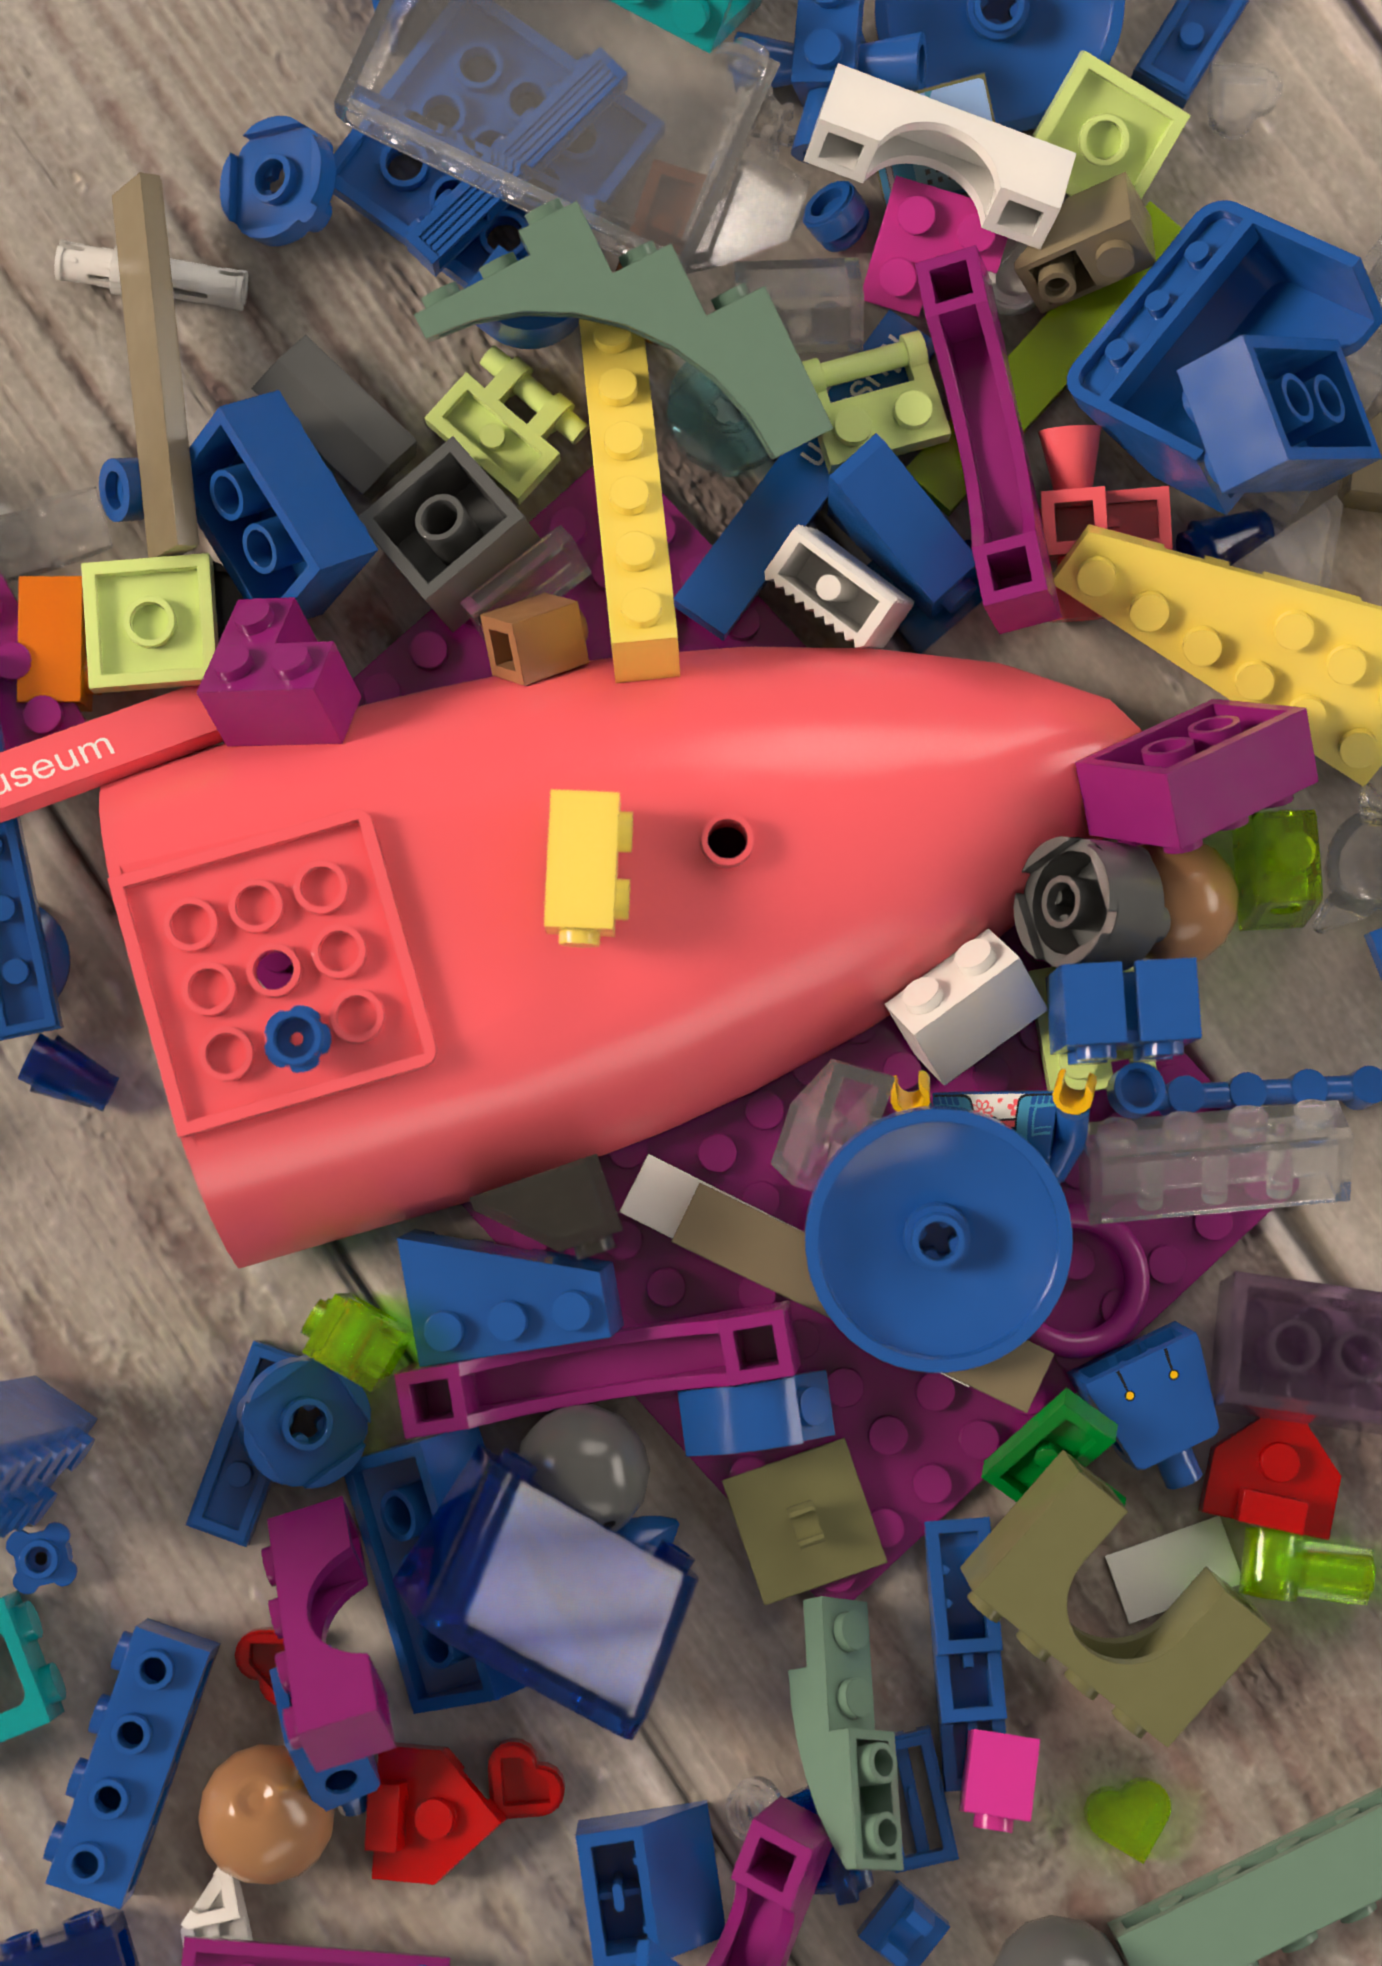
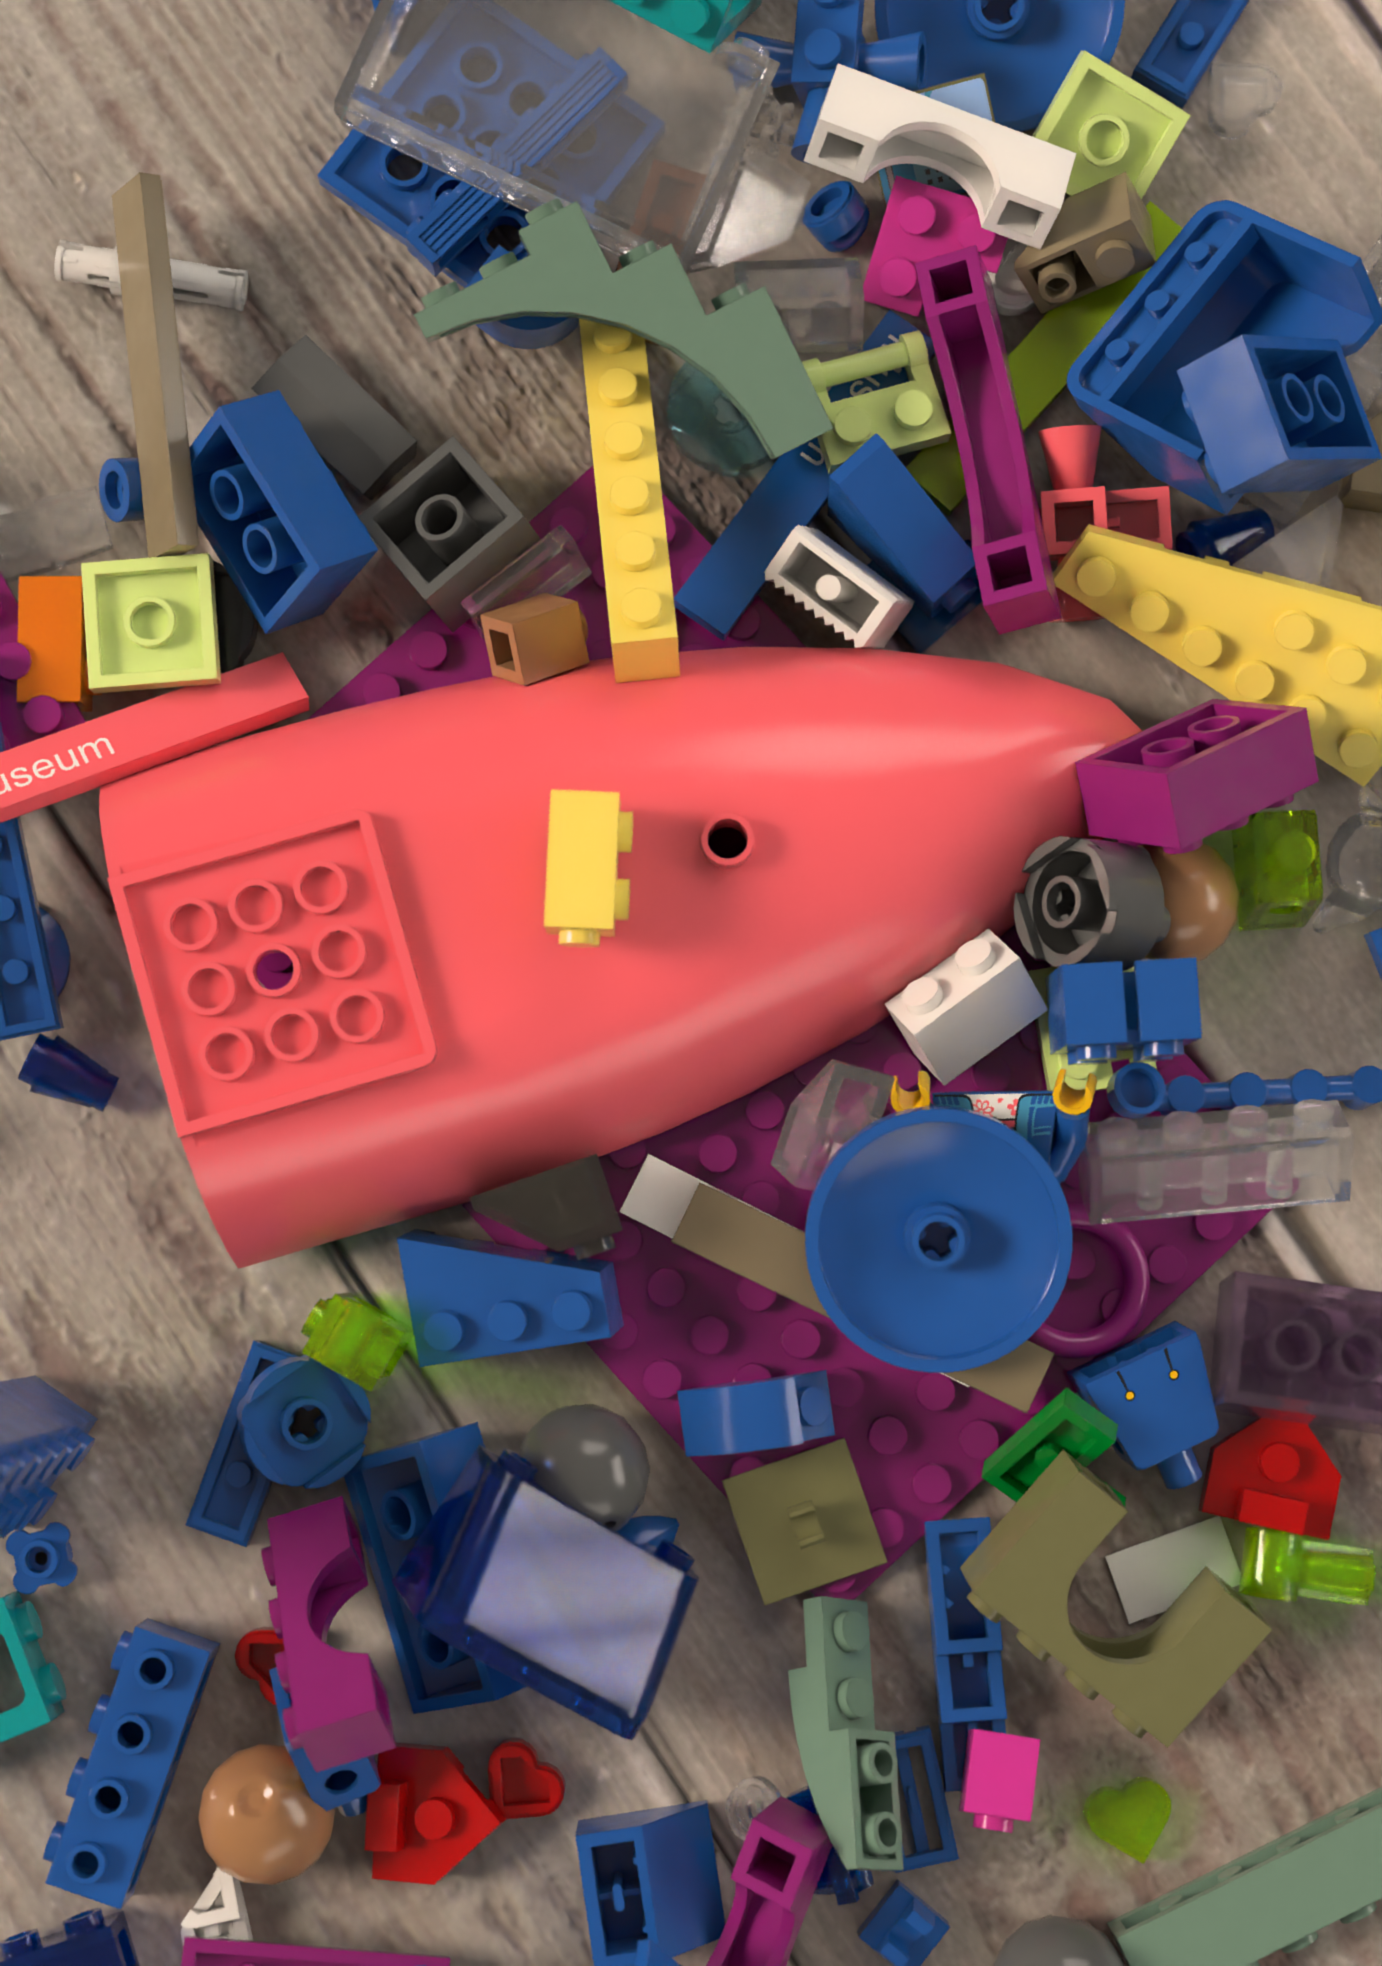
(276, 680): magenta brick -> none
(279, 1033): blue plate -> none
(303, 198): blue plate -> none
(494, 436): yellowish green plate -> none
(636, 1360): magenta arch -> none

